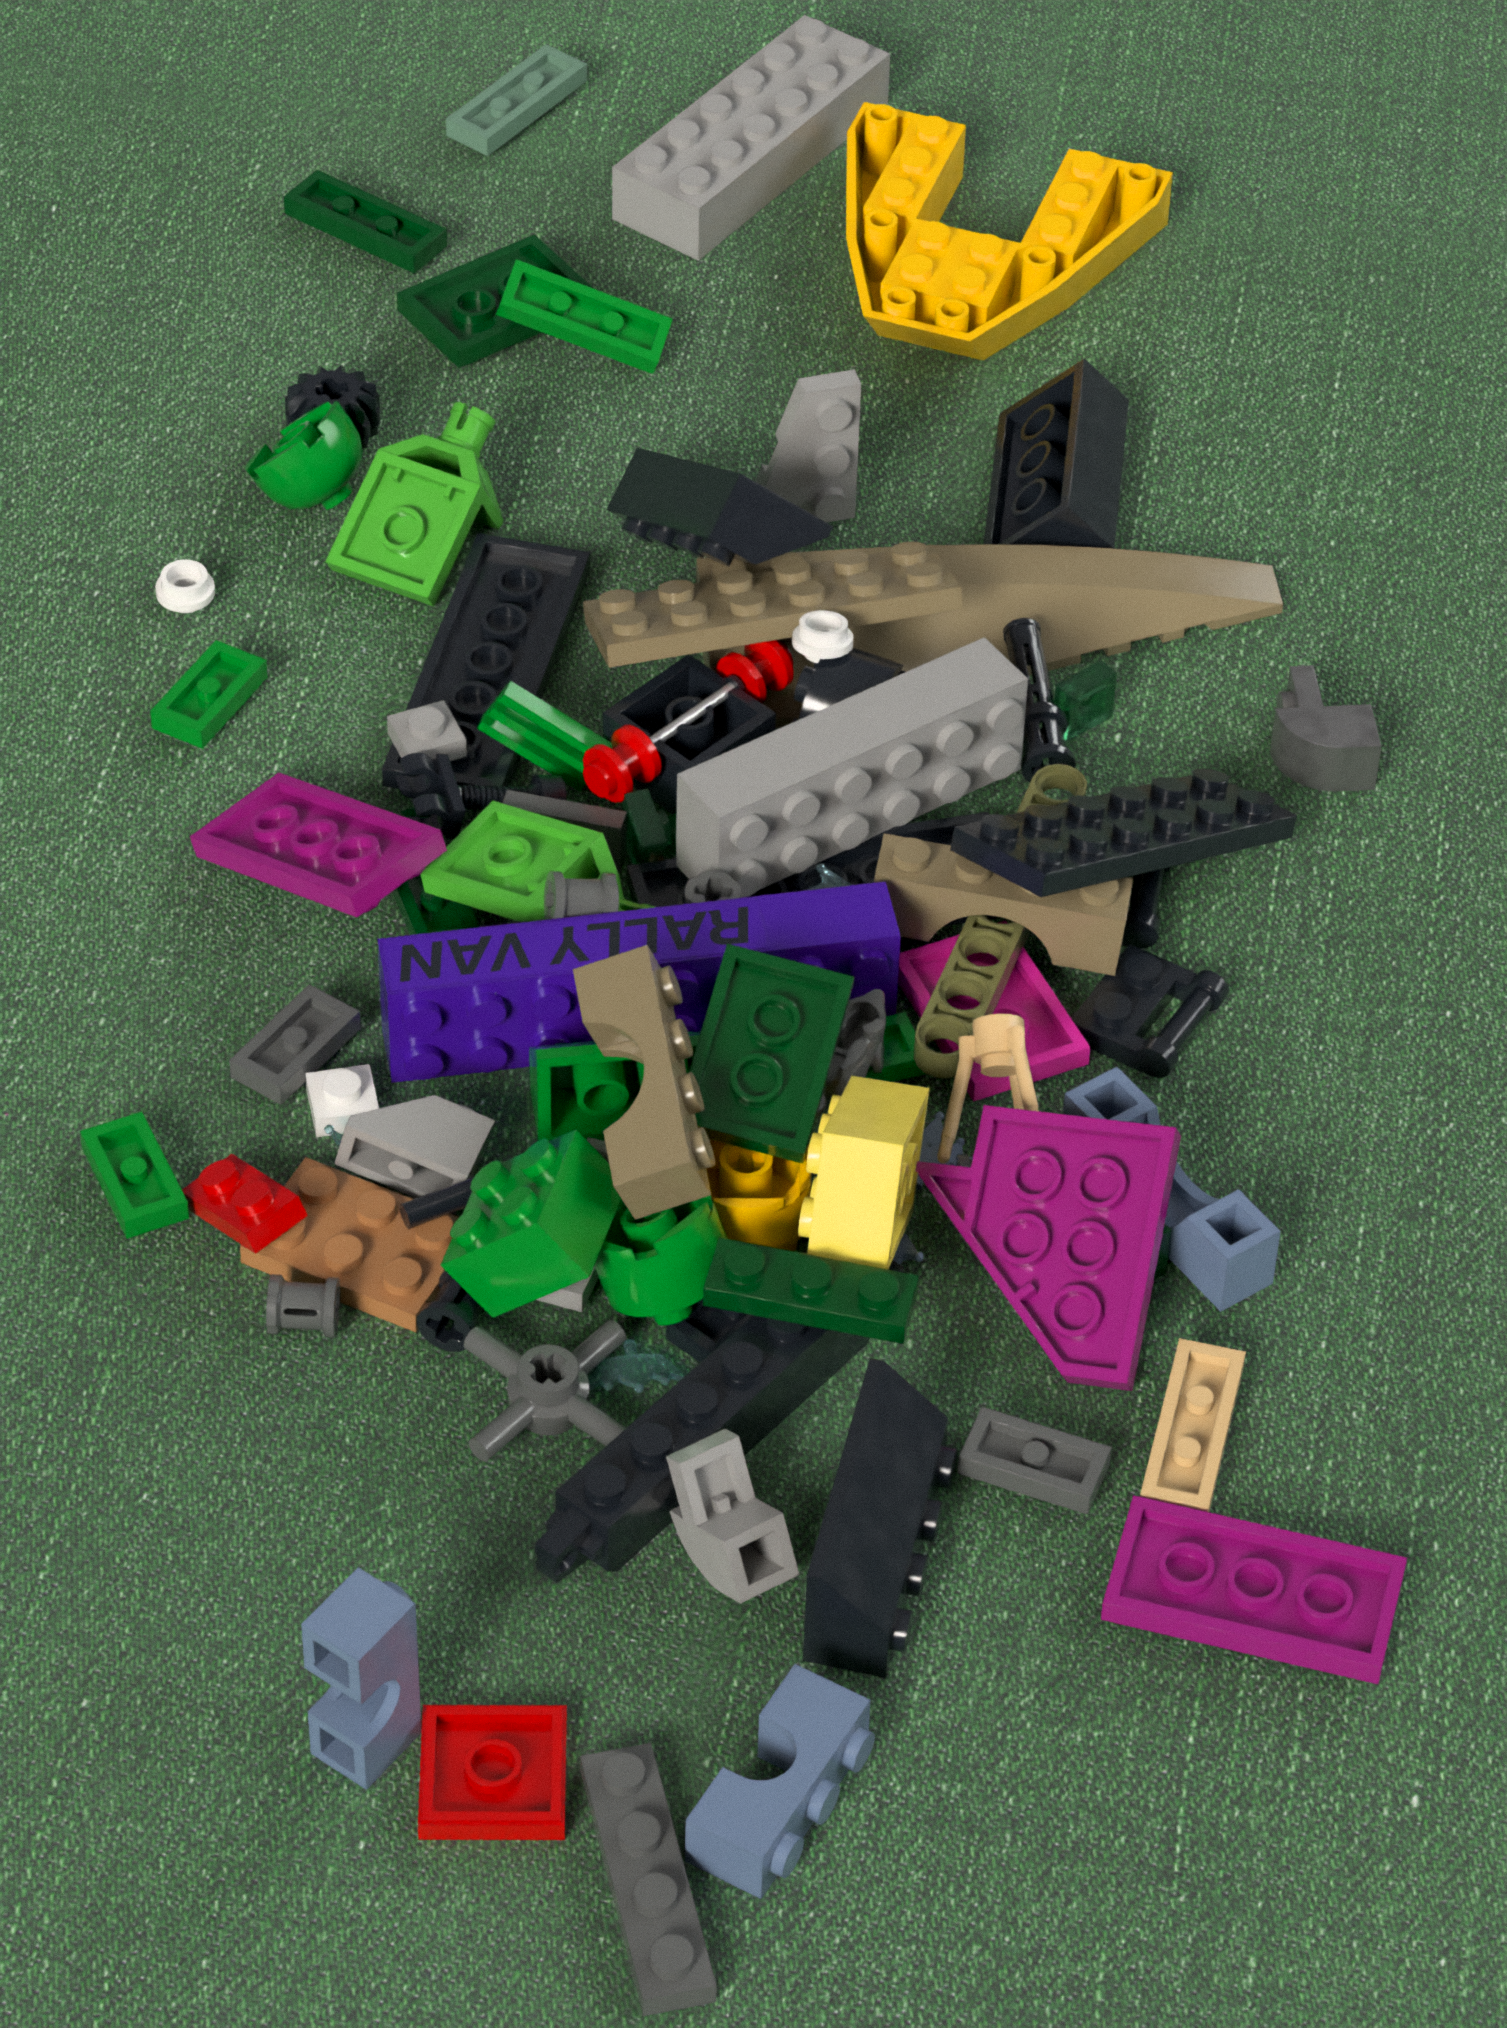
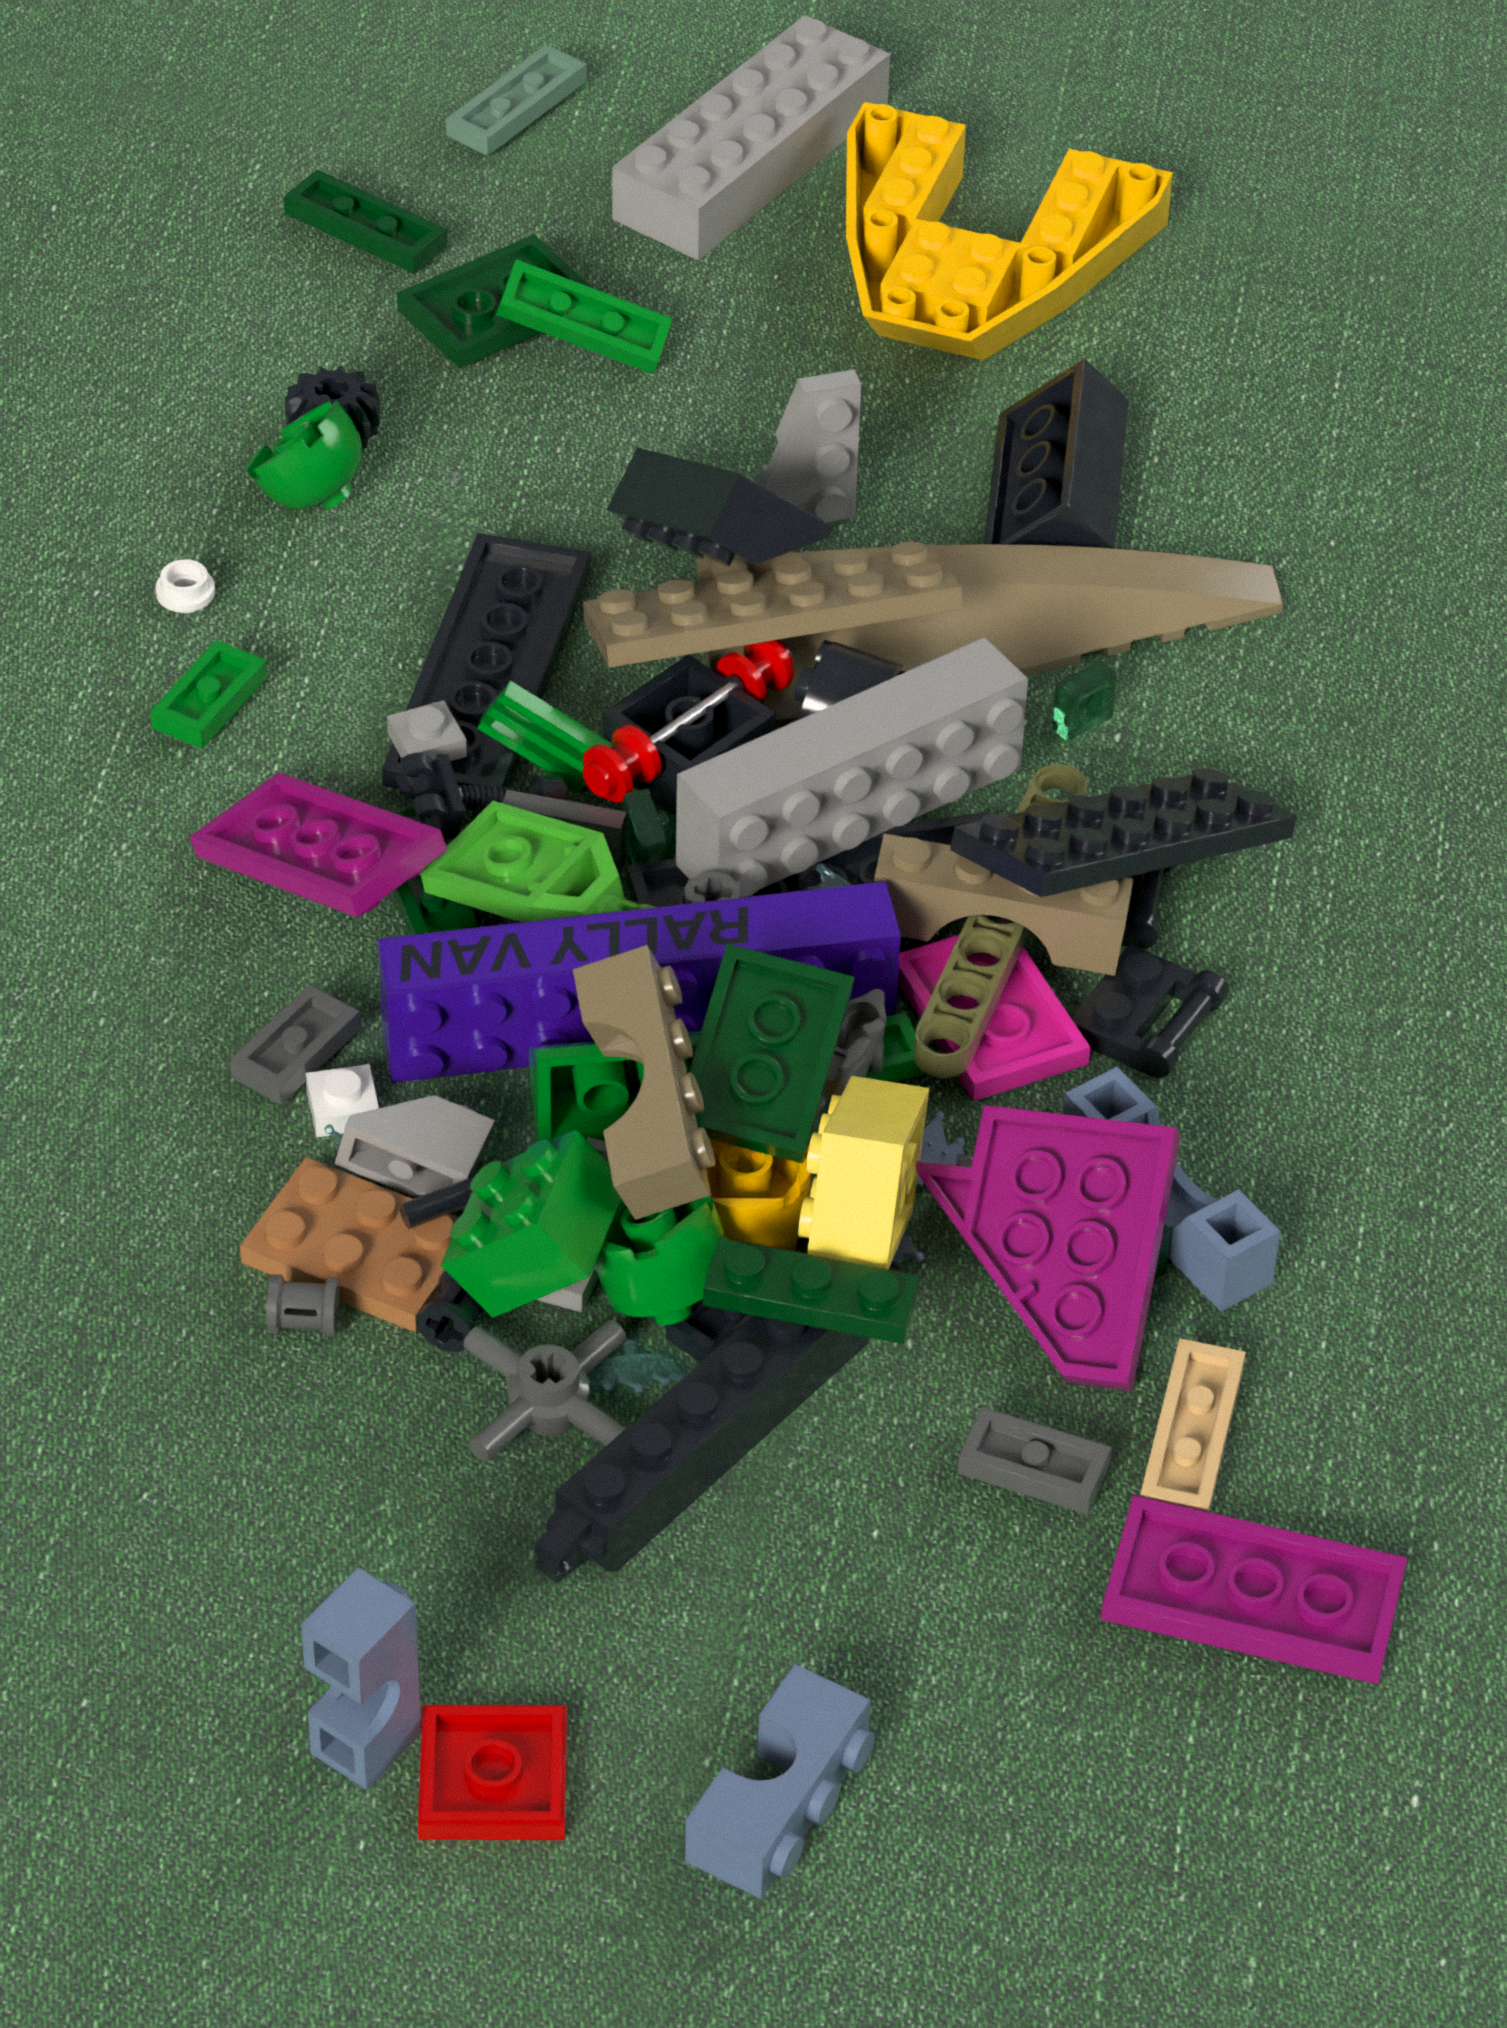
(134, 1175): green plate -> none
(244, 1203): red plate -> none
(419, 509): bright green plate -> none
(579, 896): dark grey bush -> none
(647, 1880): dark grey plate -> none
(723, 1527): light grey brick -> none
(822, 636): white plate -> none
(876, 1527): black slope -> none
(1001, 1052): tan plant -> none
(1025, 650): black pin -> none
(1323, 744): flat silver brick -> none

